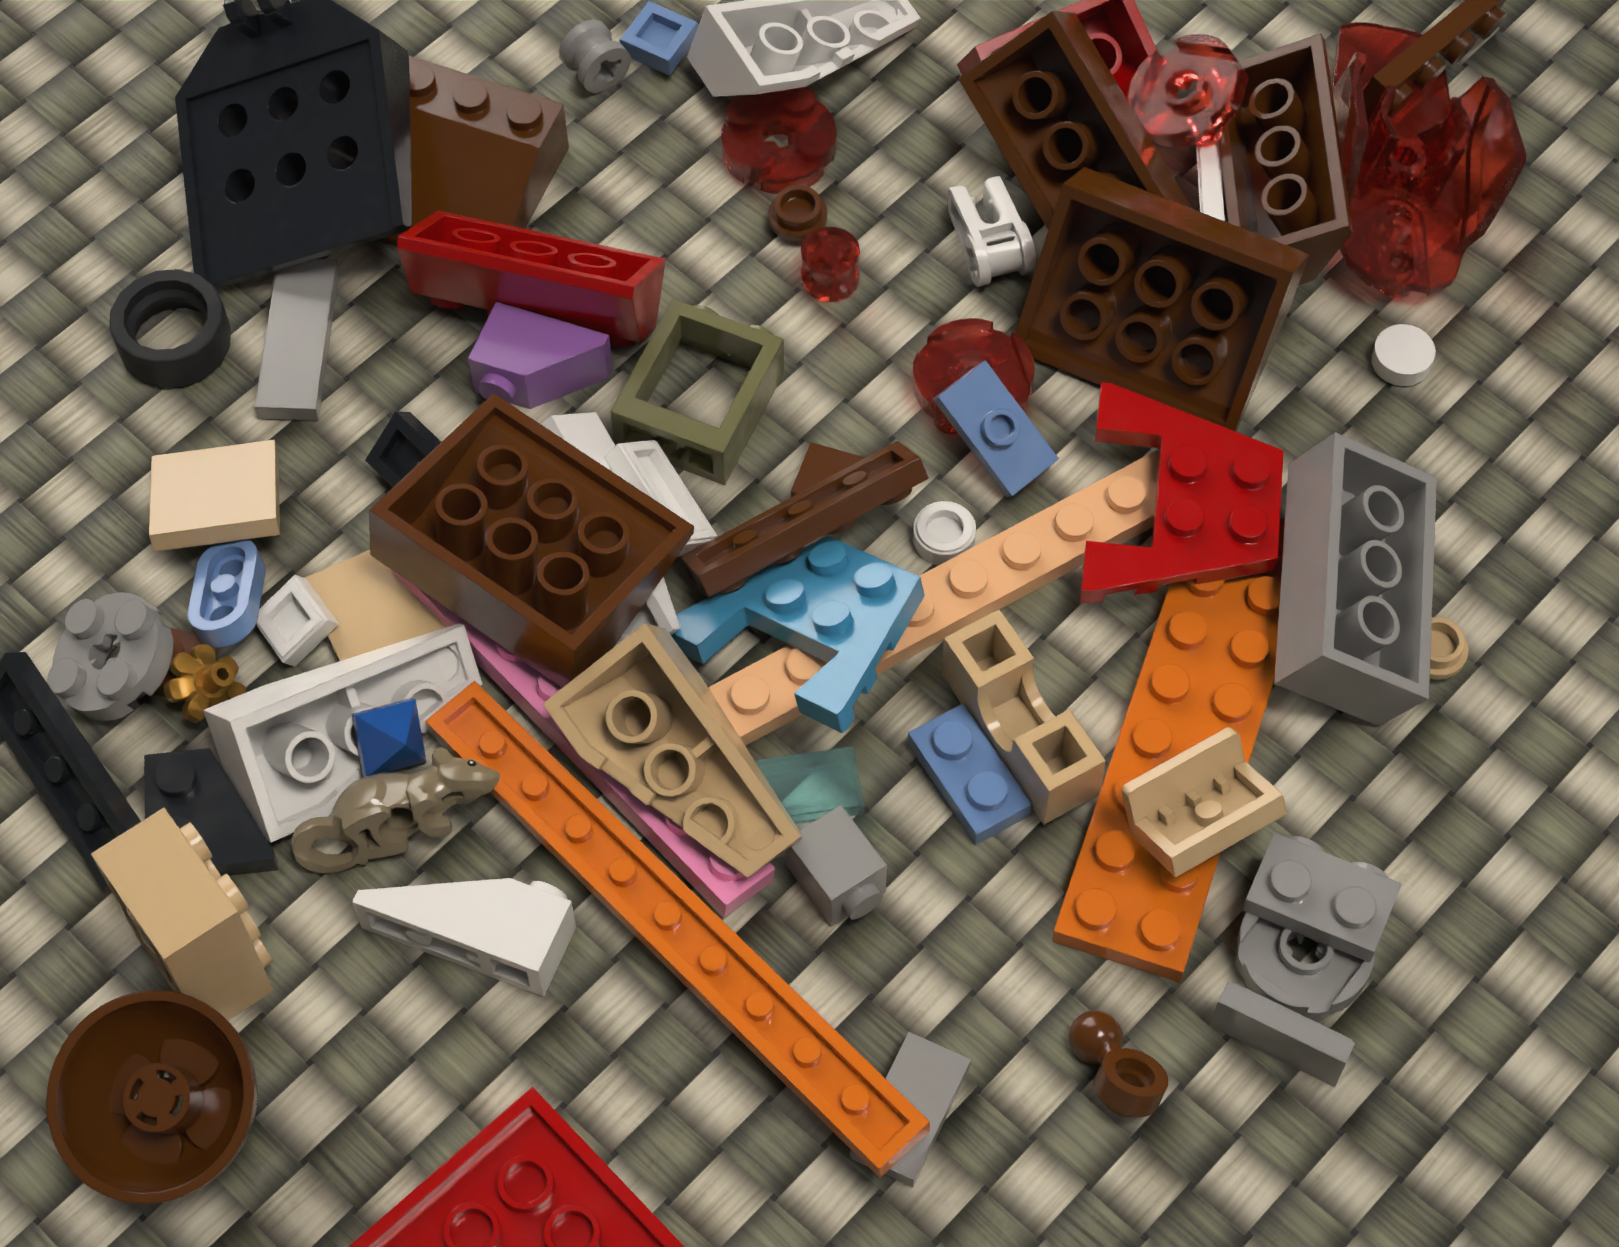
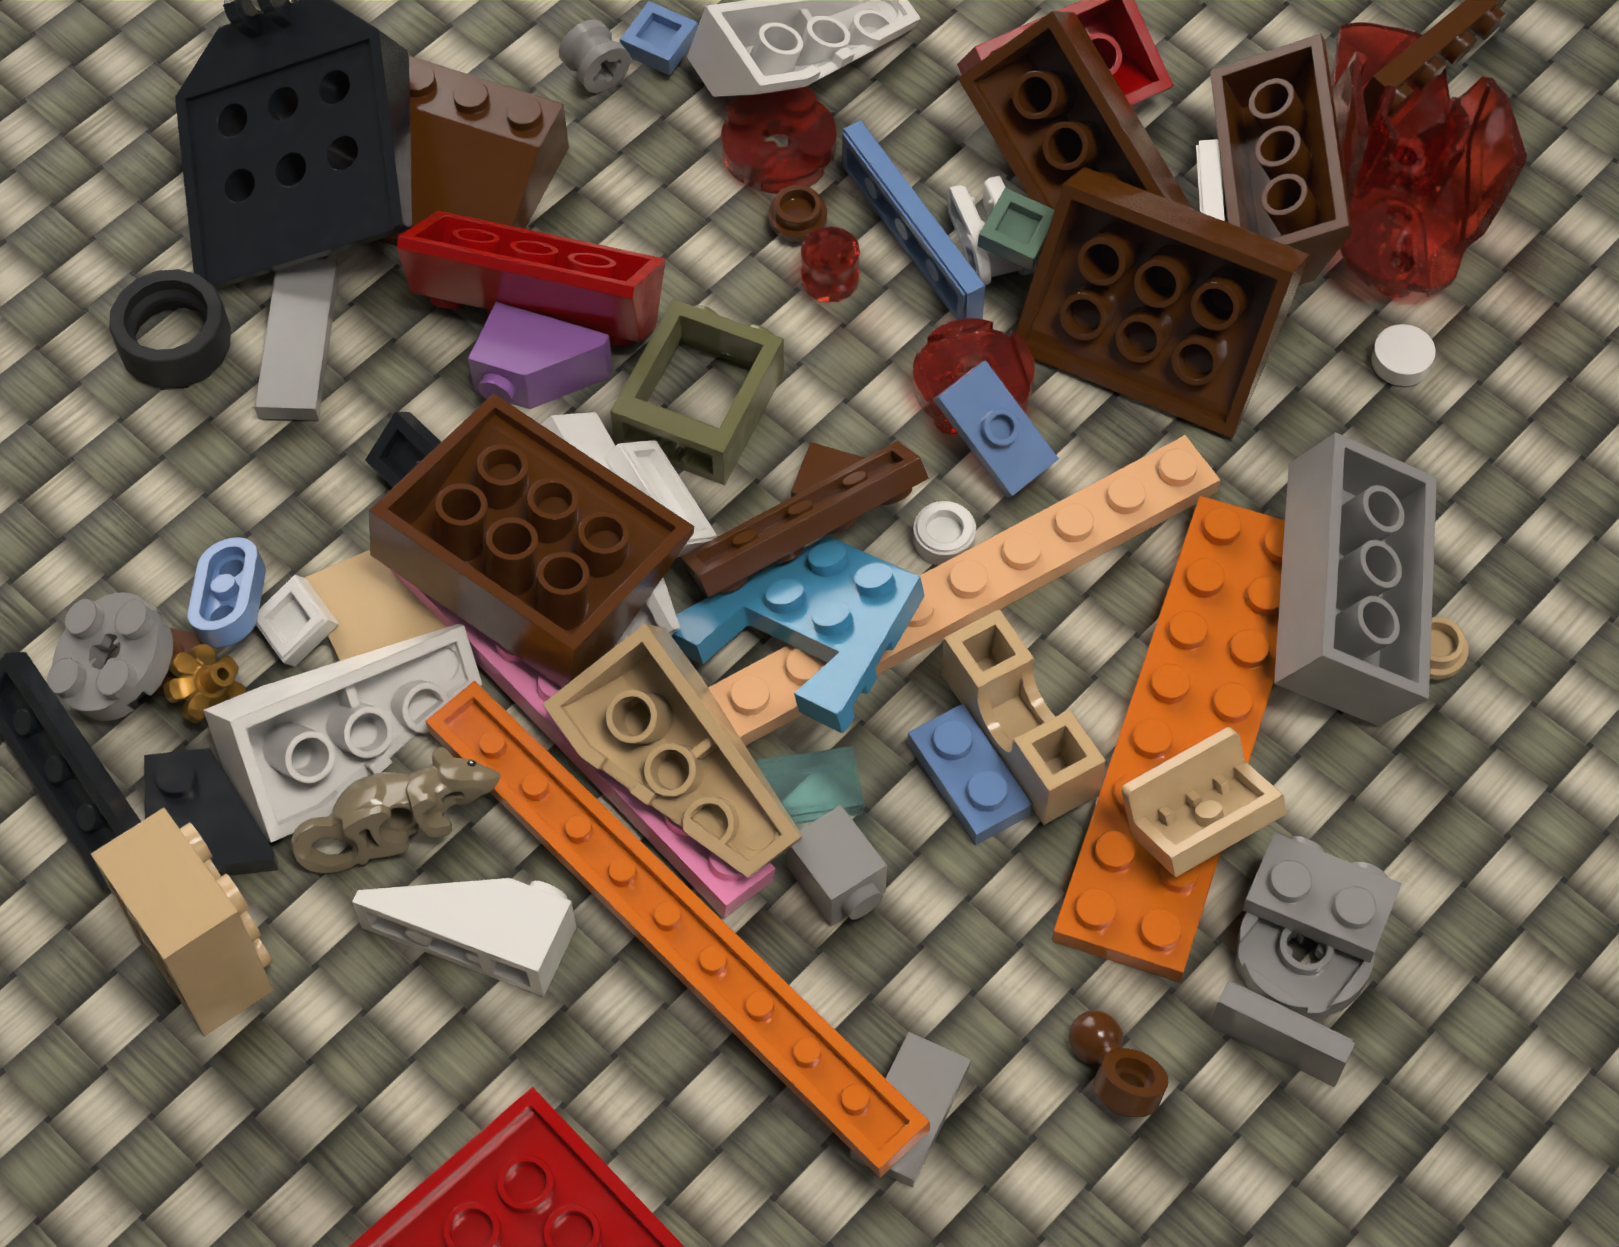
(116, 1107): reddish brown piece -> none
(214, 495): tan tile -> none
(389, 737): blue slope -> none
(912, 223): none -> medium blue tile
(1016, 229): none -> sand green plate
(1203, 113): clear red plate -> none
(1211, 501): red wing -> none

